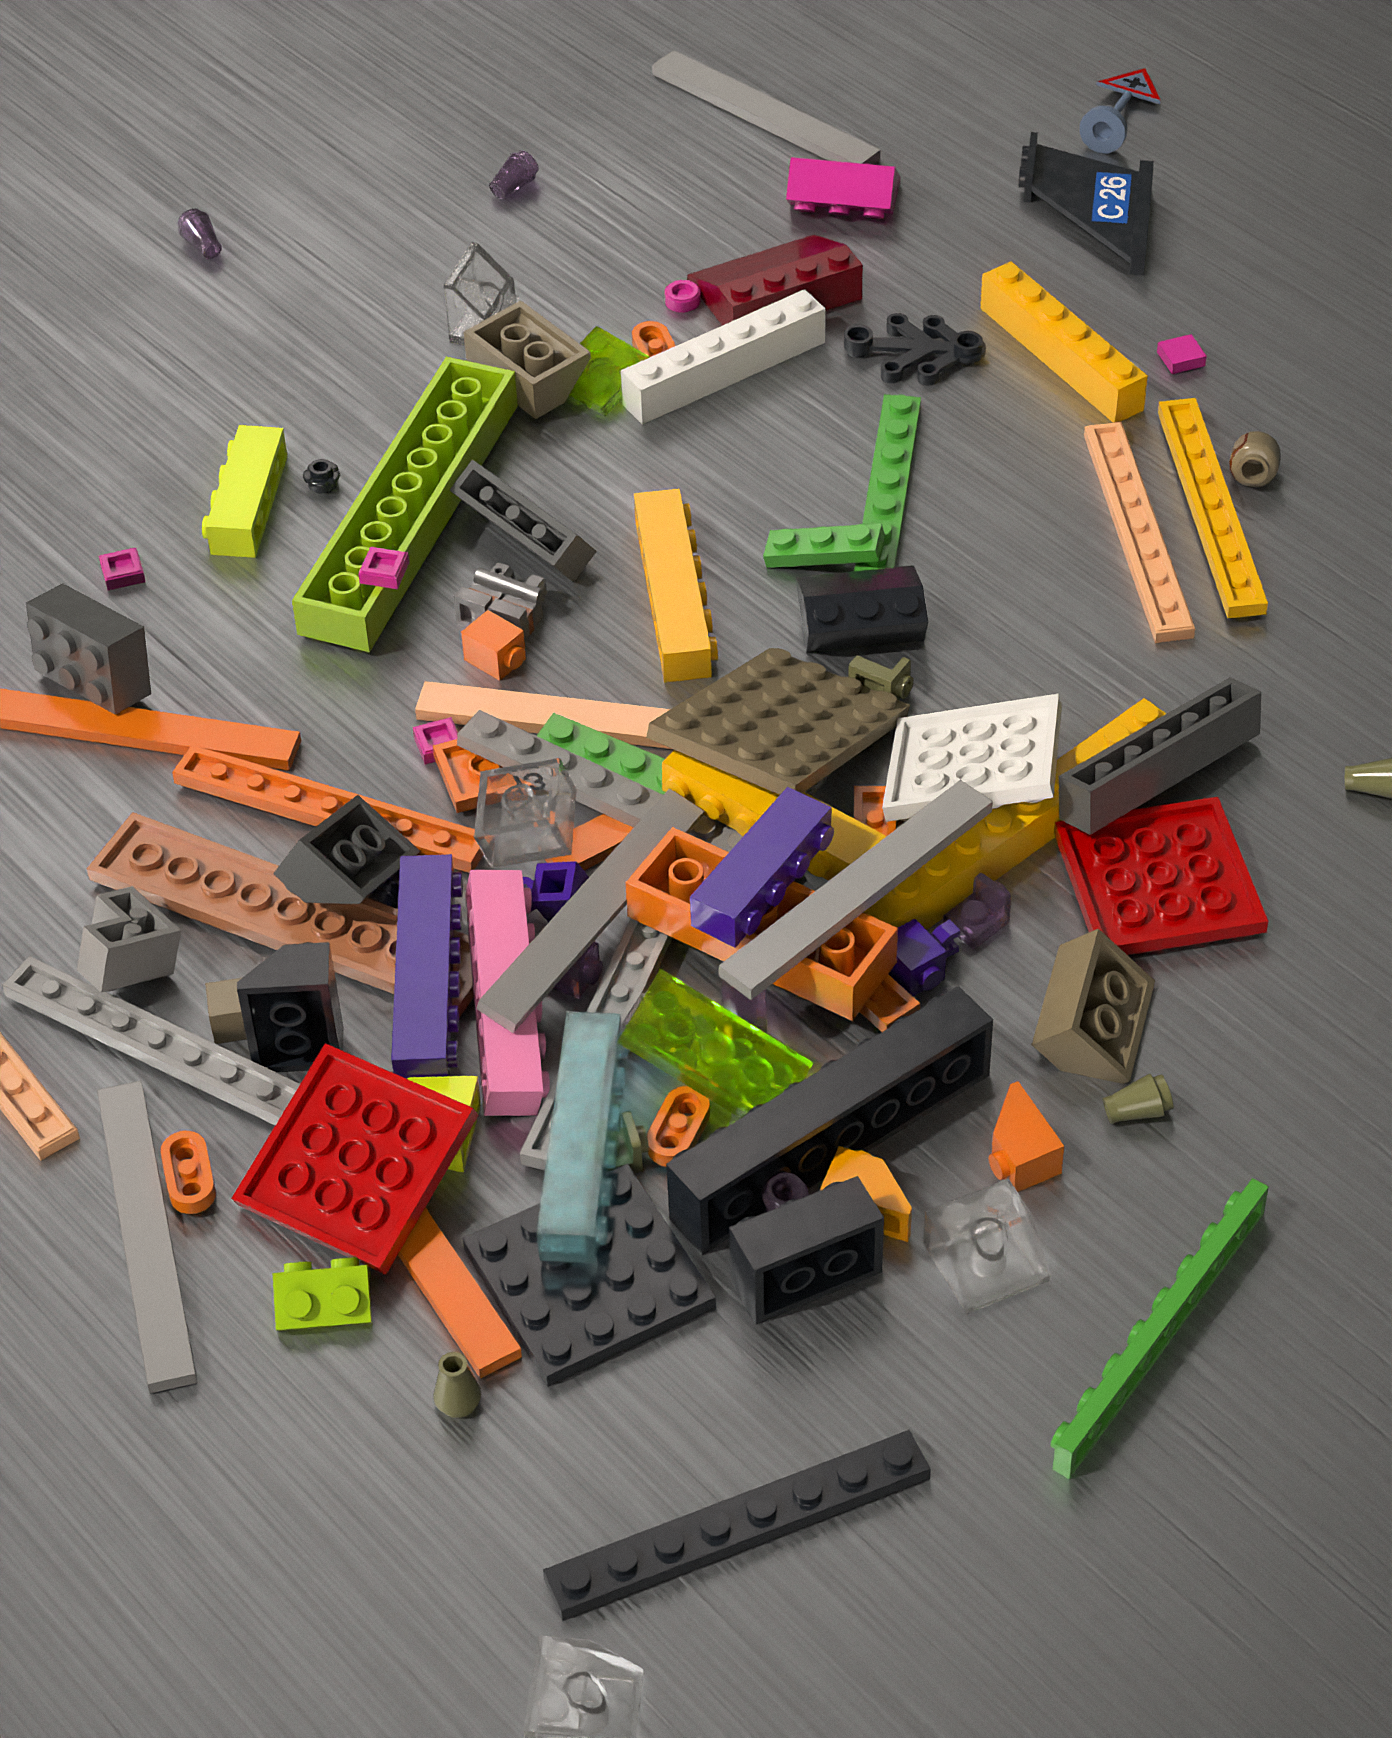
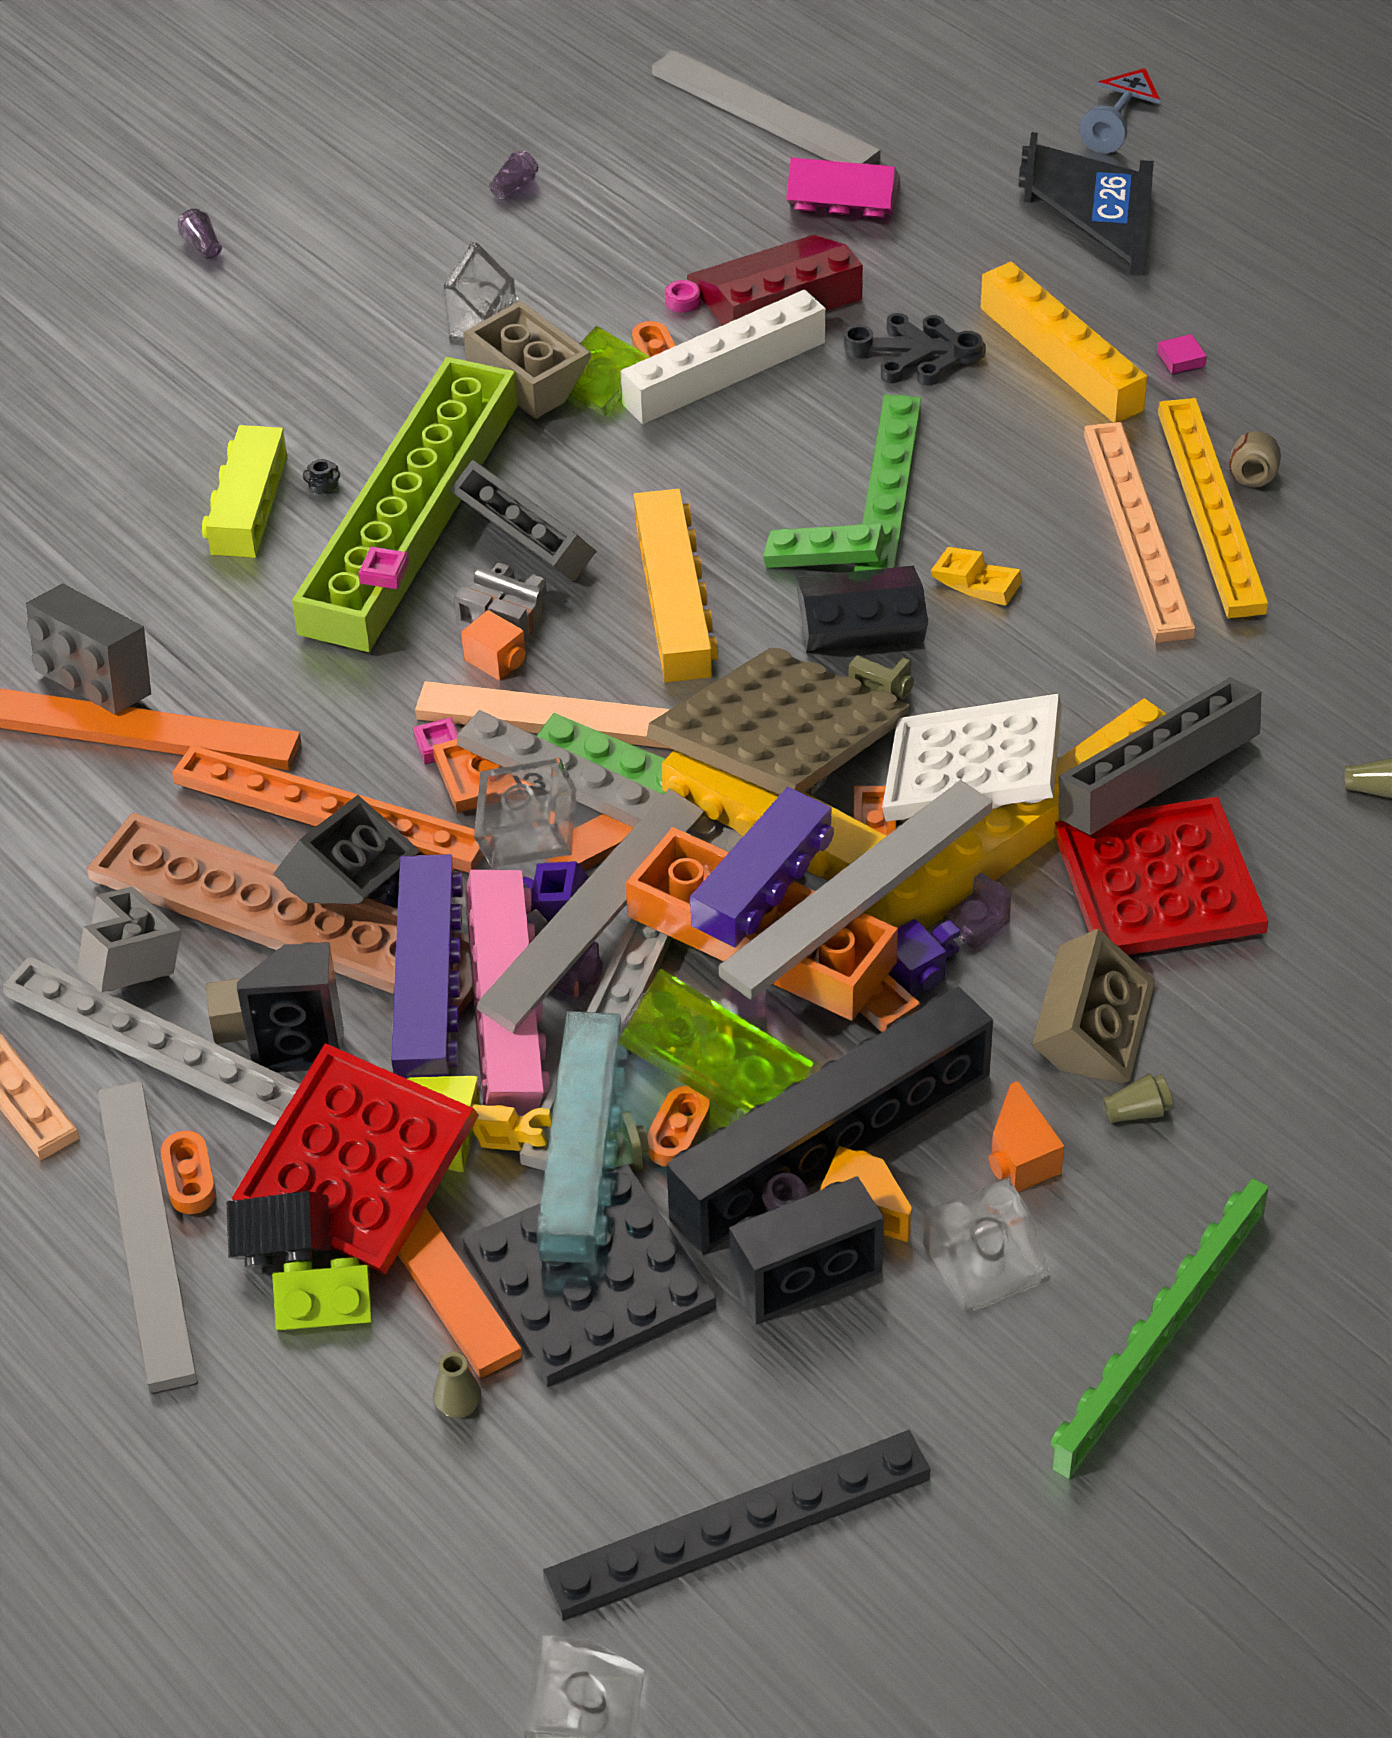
(122, 568): dark pink tile -> none
(278, 1226): none -> black brick
(503, 1129): none -> yellow plate
(970, 575): none -> yellow slope

